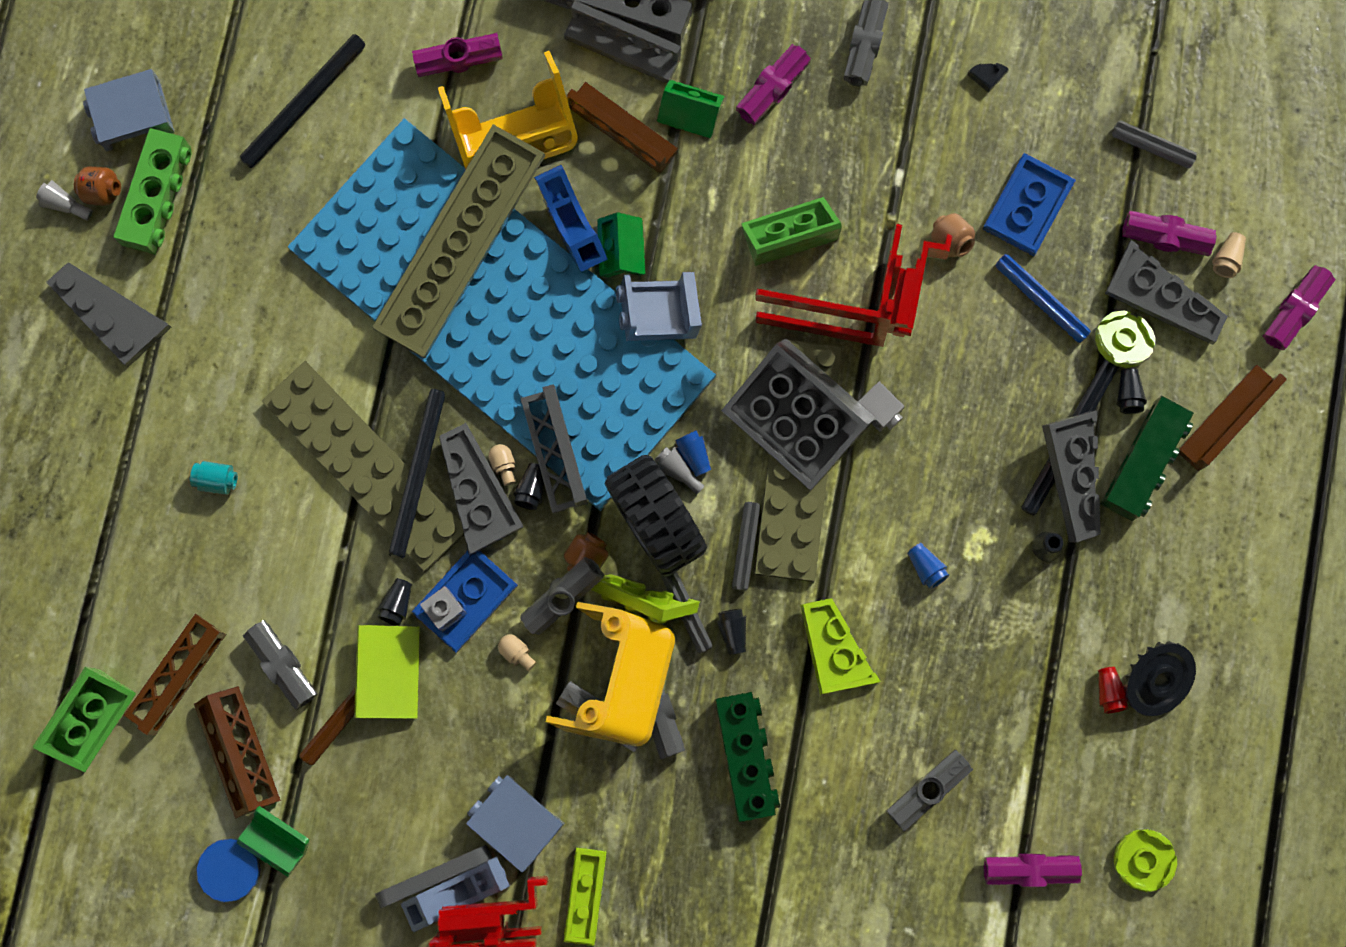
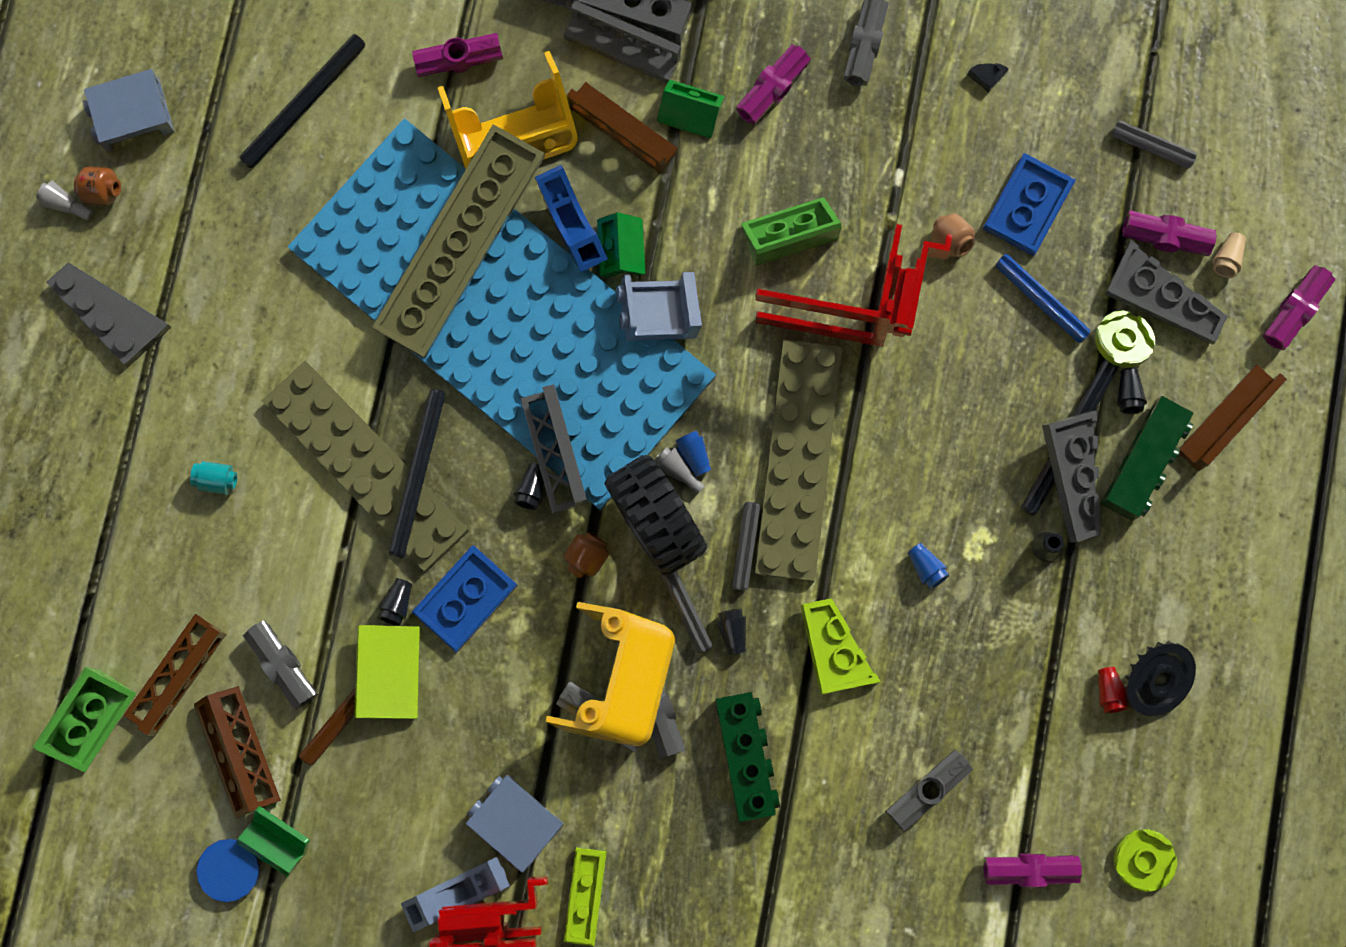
(157, 148): bright green brick -> none
(433, 876): dark grey beam -> none
(443, 609): light grey brick -> none
(479, 498): dark grey wing -> none
(502, 463): tan cylinder -> none
(515, 651): tan cylinder -> none
(572, 584): dark grey piece -> none
(654, 604): lime wing -> none
(798, 413): dark grey slope -> none
(883, 406): light grey brick -> none

